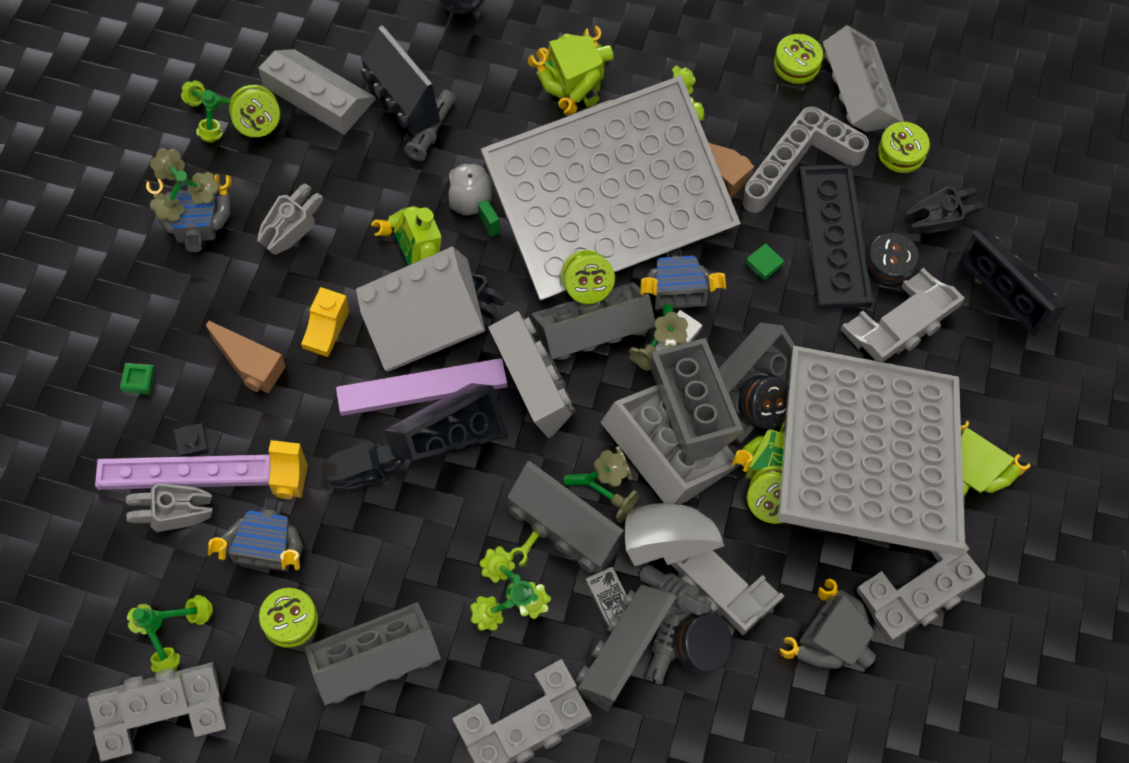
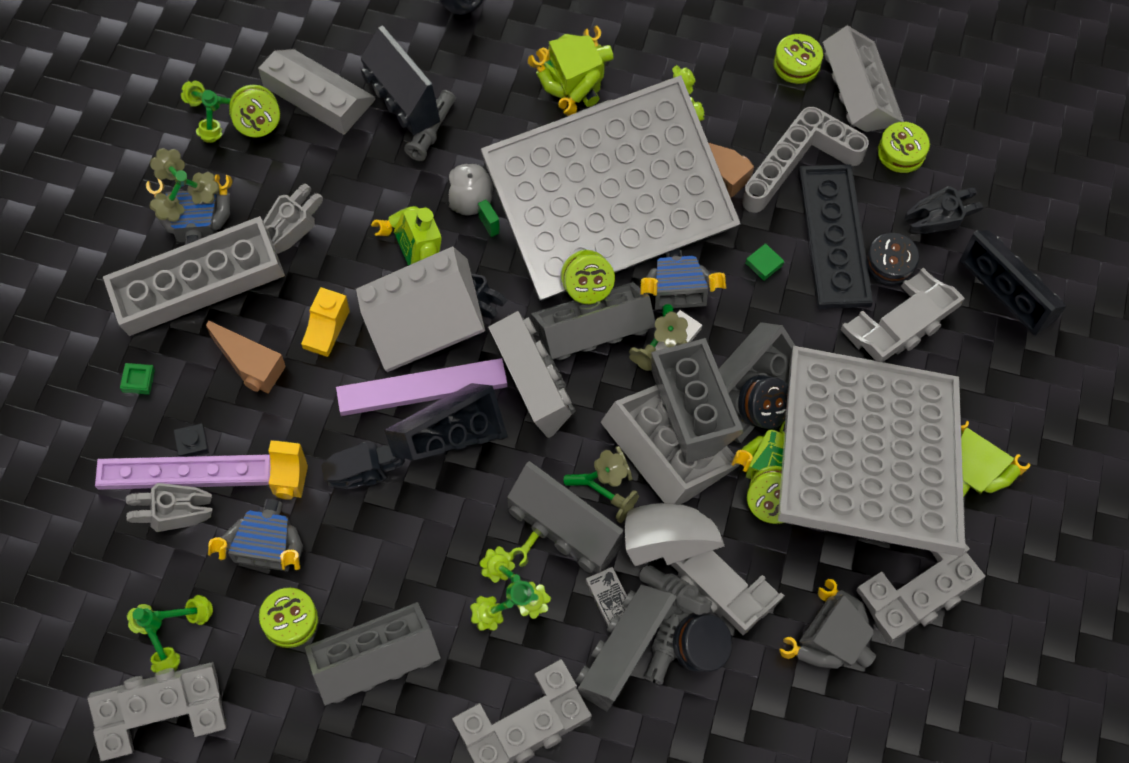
(193, 276): none -> light grey brick

